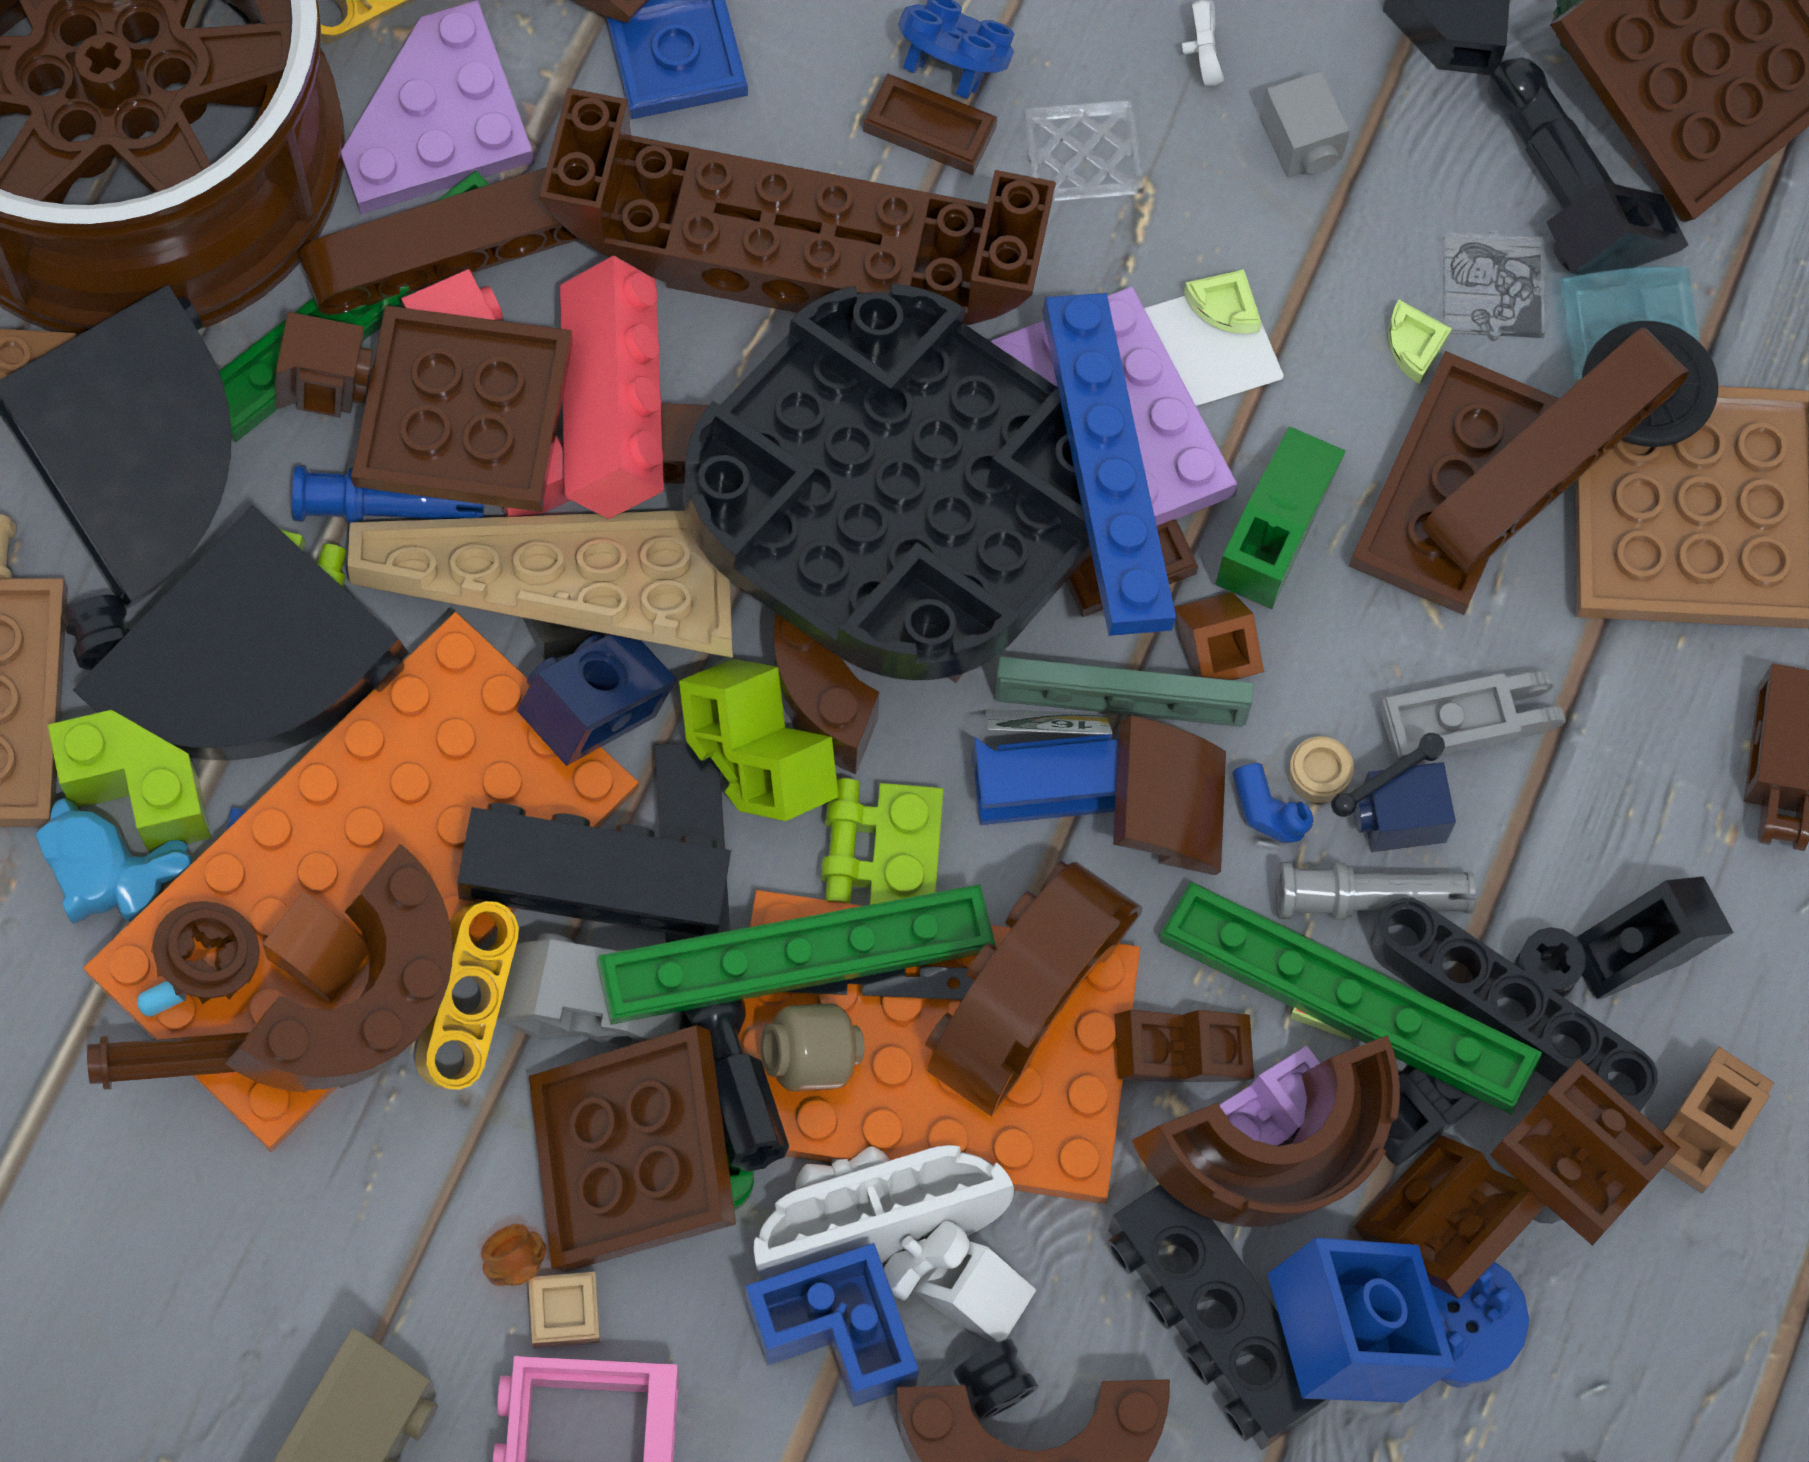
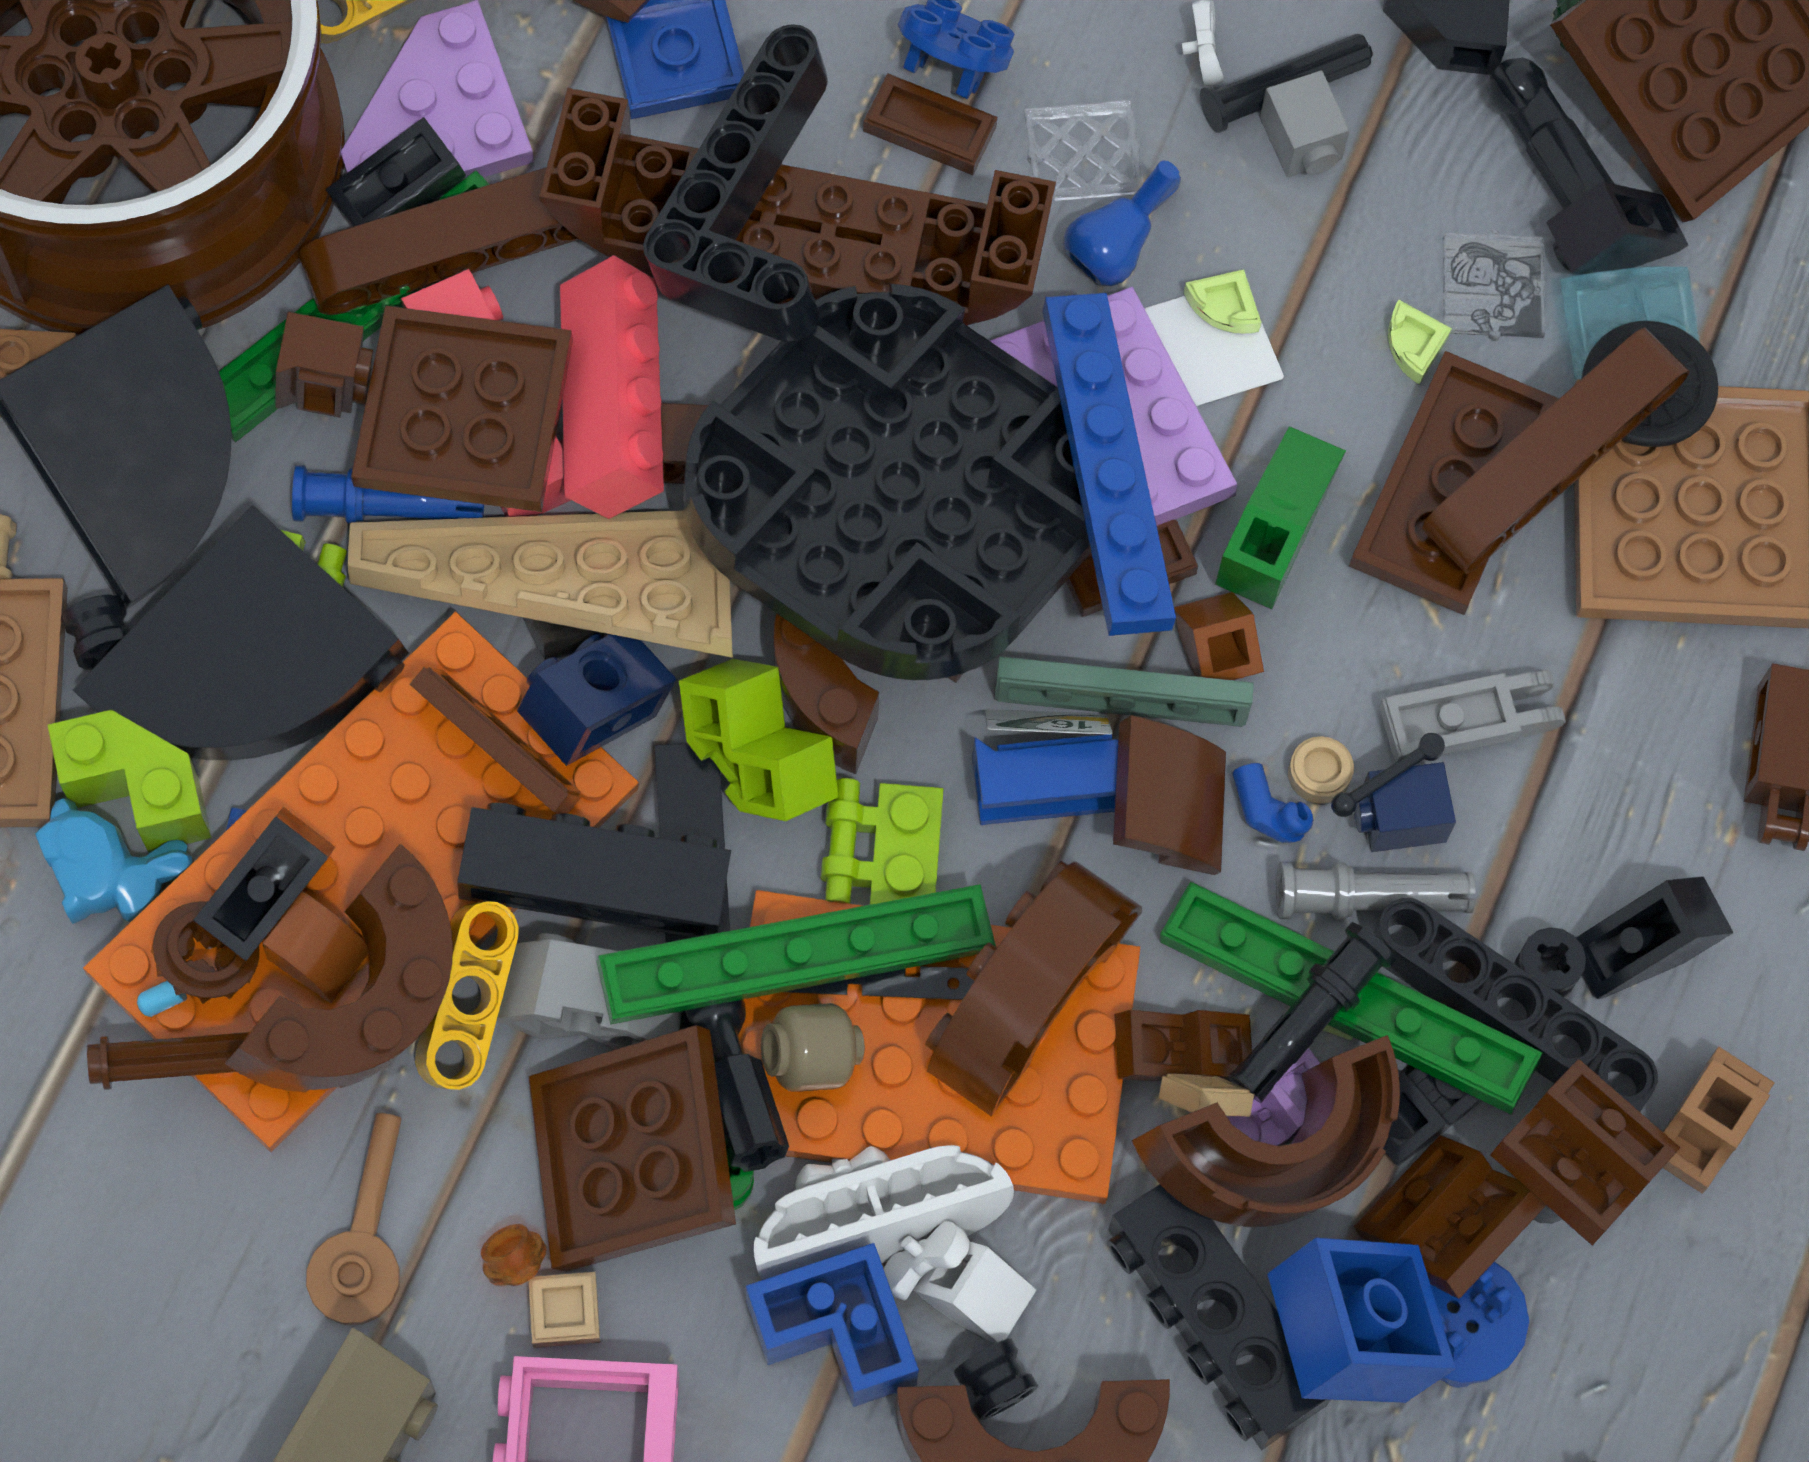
(264, 883): none -> black slope
(355, 1272): none -> medium nougat piece
(398, 177): none -> black slope
(496, 739): none -> reddish brown tile
(787, 83): none -> black beam
(1111, 237): none -> blue piece
(1199, 1091): none -> tan tile
(1248, 94): none -> black axle
(1331, 990): none -> black pin

